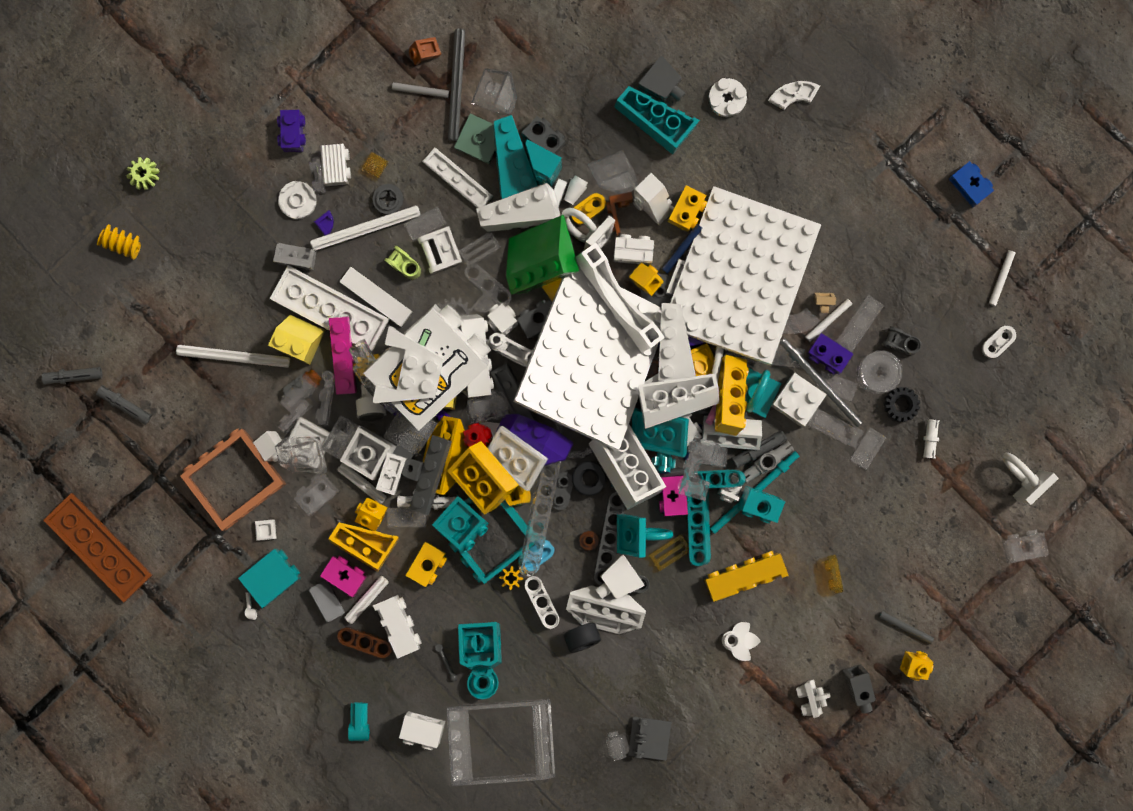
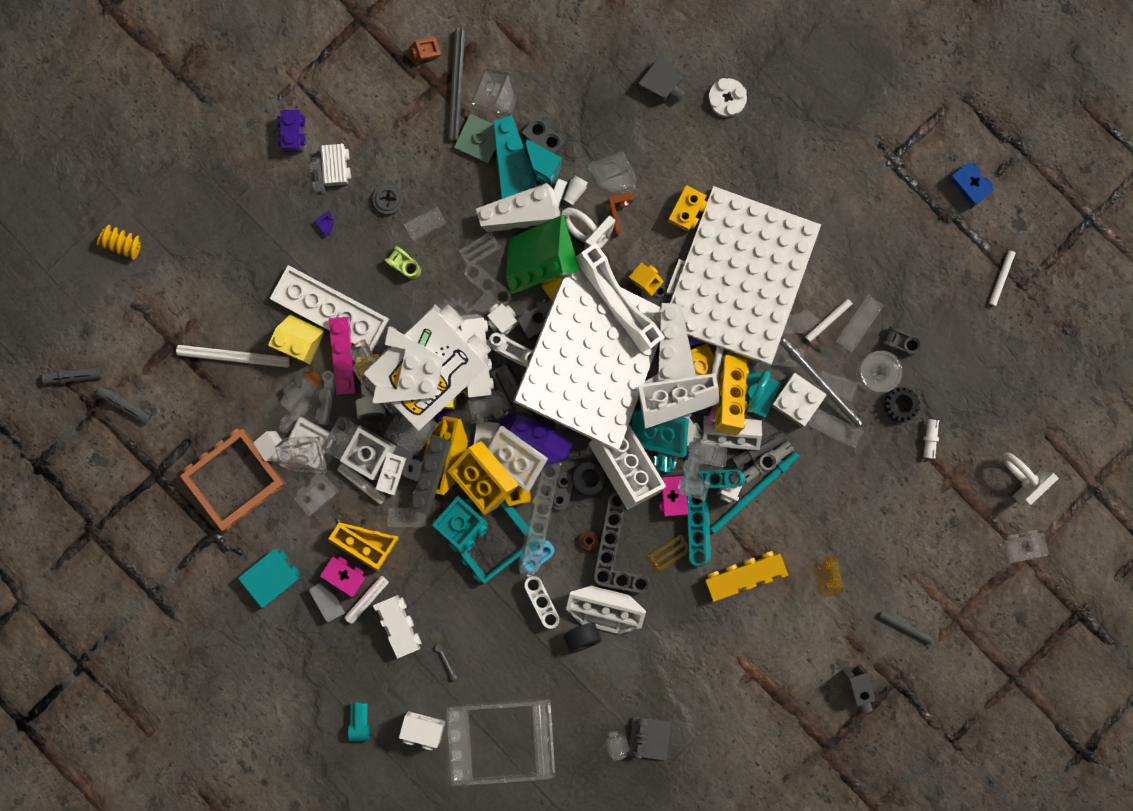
(98, 547): dark orange plate -> none
(150, 175): yellowish green gear -> none
(250, 613): white hand -> none
(265, 530): white tile -> none
(295, 256): light grey hinge -> none
(297, 200): white tile -> none
(355, 642): reddish brown beam -> none
(365, 228): white axle -> none
(370, 514): yellow brick -> none
(375, 165): clear yellow tile -> none
(376, 296): white tile -> none
(418, 573): yellow brick -> none
(420, 90): light grey bar -> none
(438, 502): white pin -> none
(446, 248): white plate -> none
(457, 178): white tile -> none
(481, 653): teal brick -> none
(483, 434): red brick -> none
(507, 573): yellow gear -> none
(587, 207): yellow plate -> none
(619, 579): white torso -> none
(633, 250): white brick -> none
(633, 535): teal tile -> none
(652, 198): white wedge -> none
(656, 119): teal wedge -> none
(682, 248): dark blue bar -> none
(743, 641): white plate -> none
(772, 505): teal brick -> none
(794, 92): white tile -> none
(814, 706): white hips -> none
(824, 301): tan tile -> none
(830, 351): dark purple brick -> none
(867, 448): clear plate -> none
(916, 665): yellow brick -> none
(997, 341): white plate -> none

